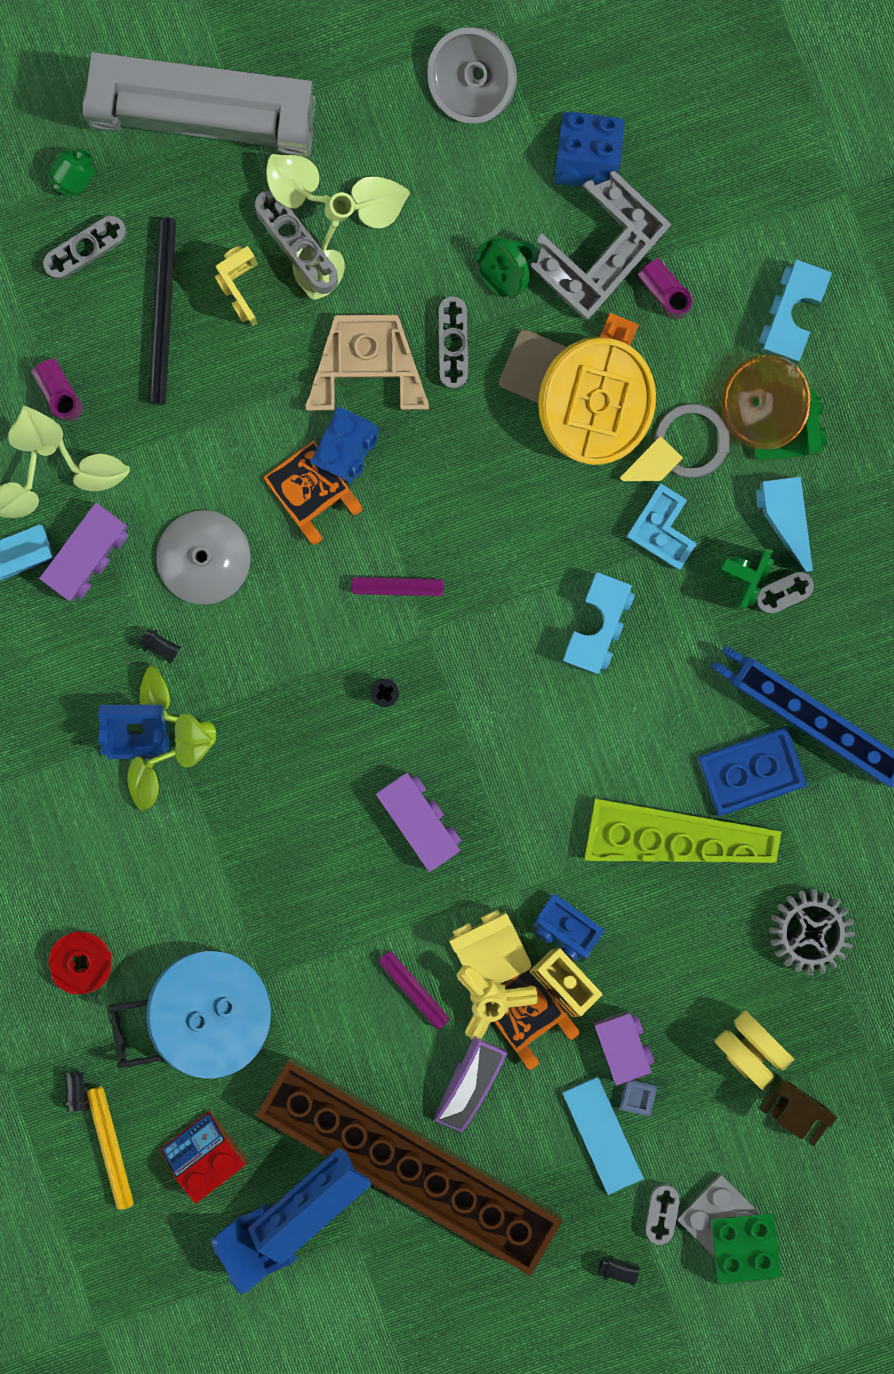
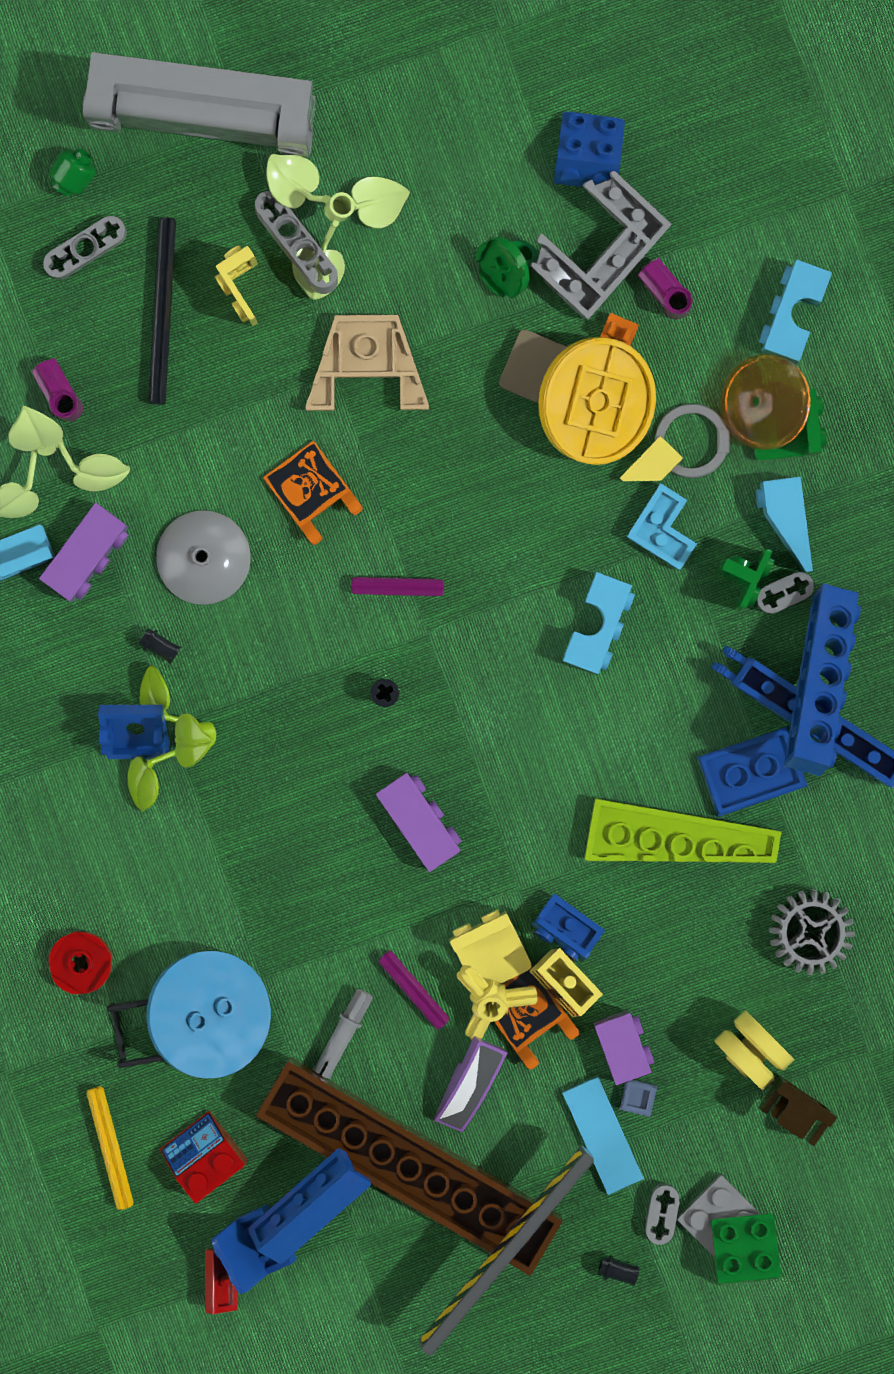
(75, 1094): black pin -> none
(219, 1291): none -> red plate
(343, 1032): none -> light grey axle
(345, 445): blue bracket -> none
(444, 319): light grey beam -> none
(455, 78): light grey dish -> none
(506, 1250): none -> dark grey tile
(802, 751): none -> blue brick

